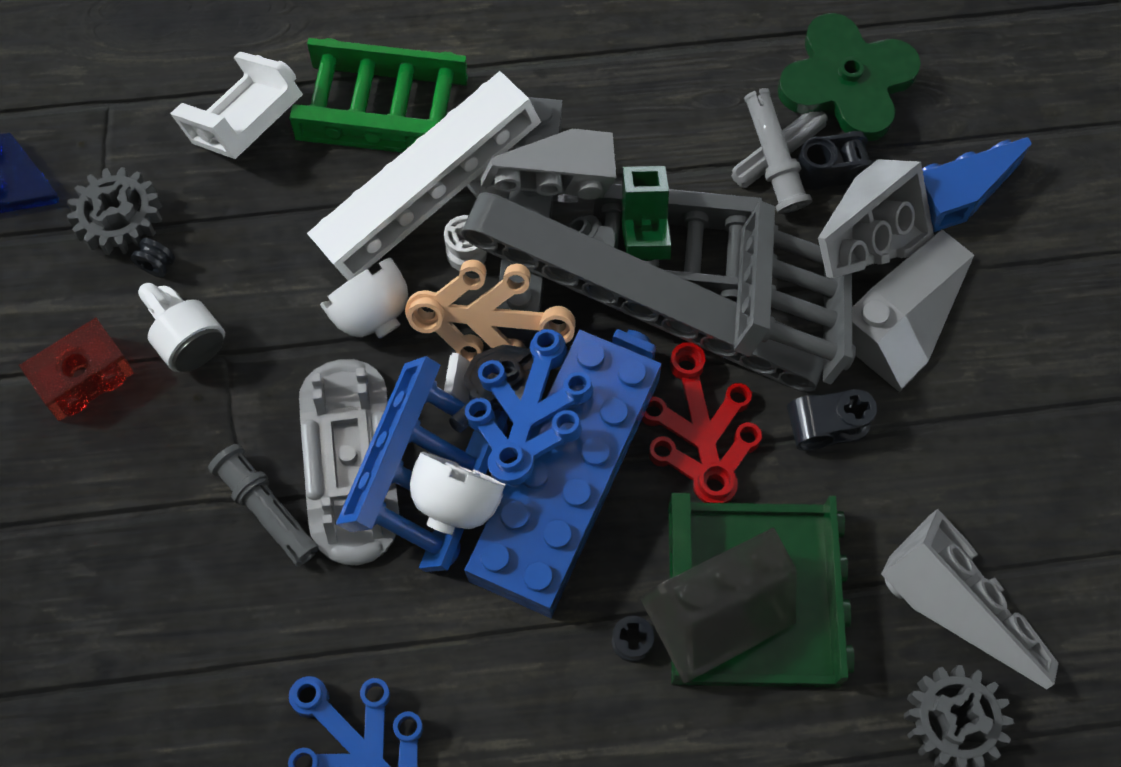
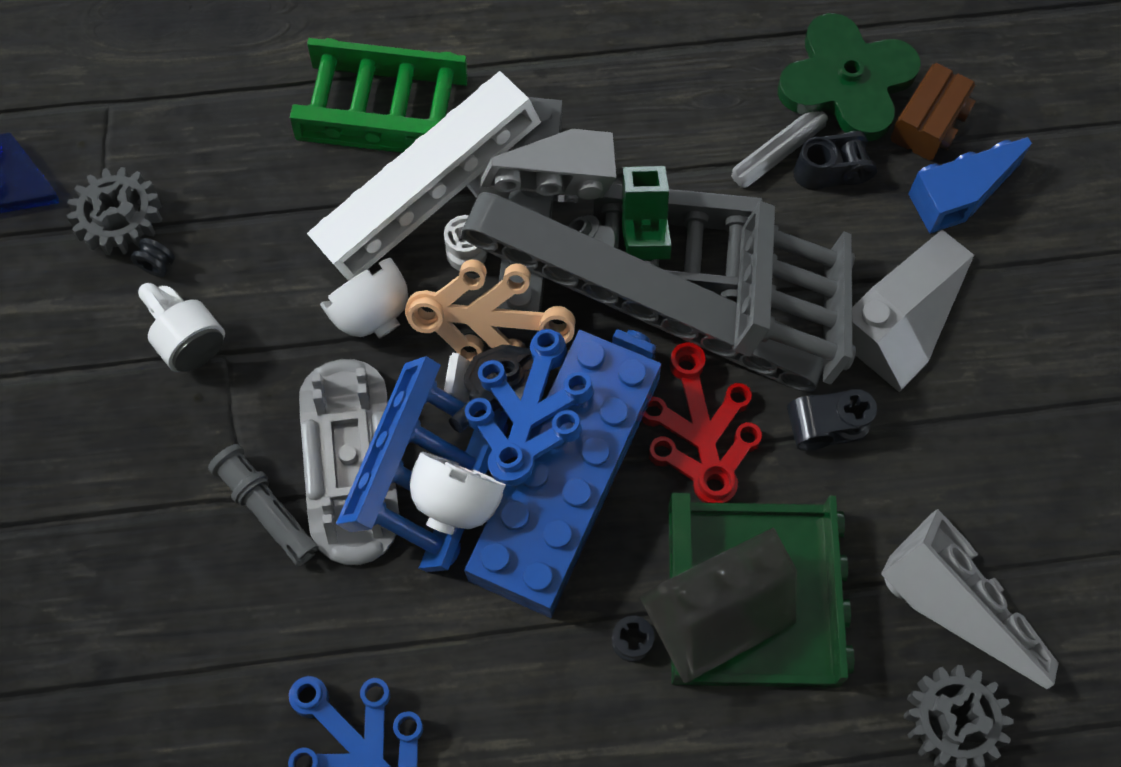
(53, 369): clear red brick -> none
(244, 109): white panel -> none
(781, 169): light grey pin -> none
(877, 219): light grey wedge -> none
(933, 111): none -> reddish brown brick

